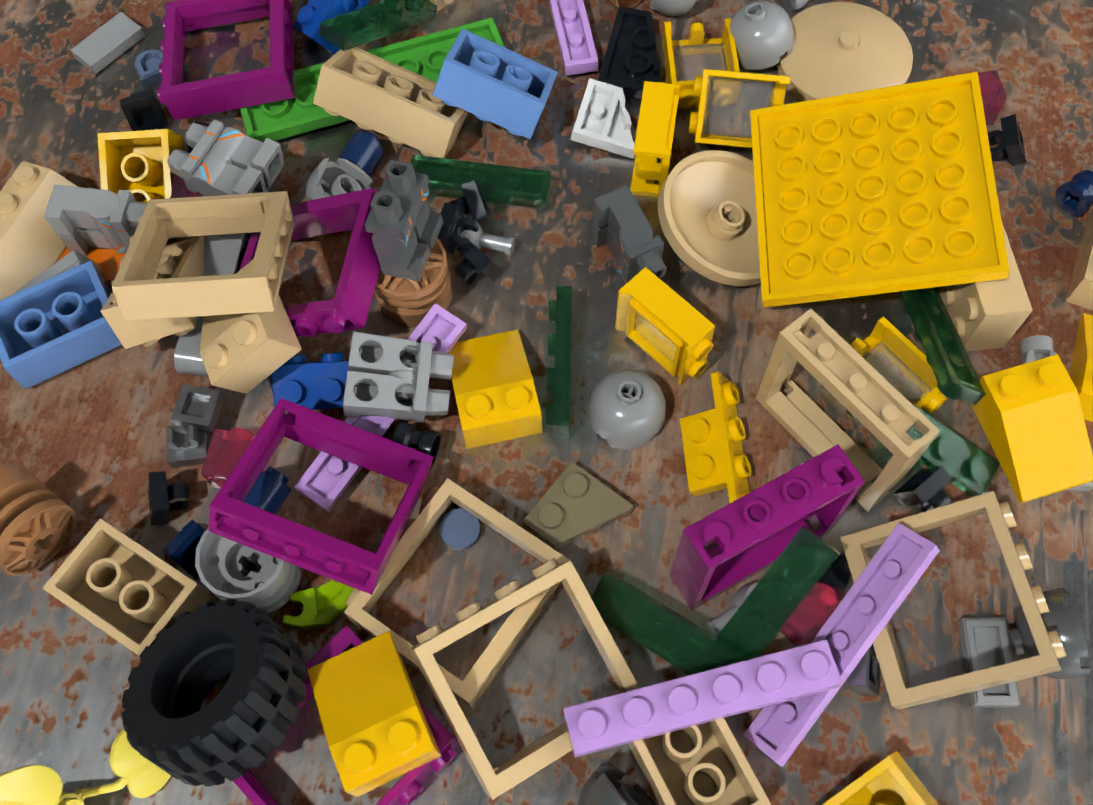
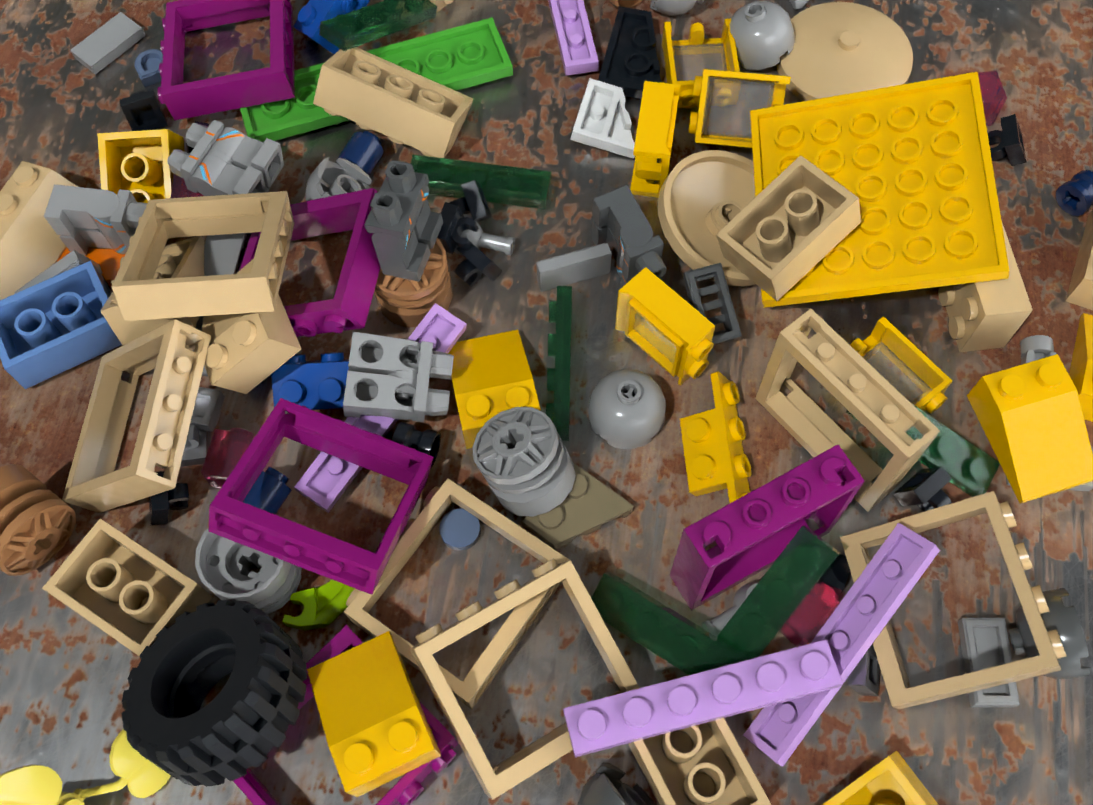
(163, 424): none -> tan window
(183, 547): dark blue tile -> none
(494, 83): medium blue brick -> none
(524, 461): none -> light grey wheel
(573, 267): none -> light grey tile
(724, 300): none -> dark grey slope
(789, 227): none -> tan brick
(942, 345): clear green plate -> none

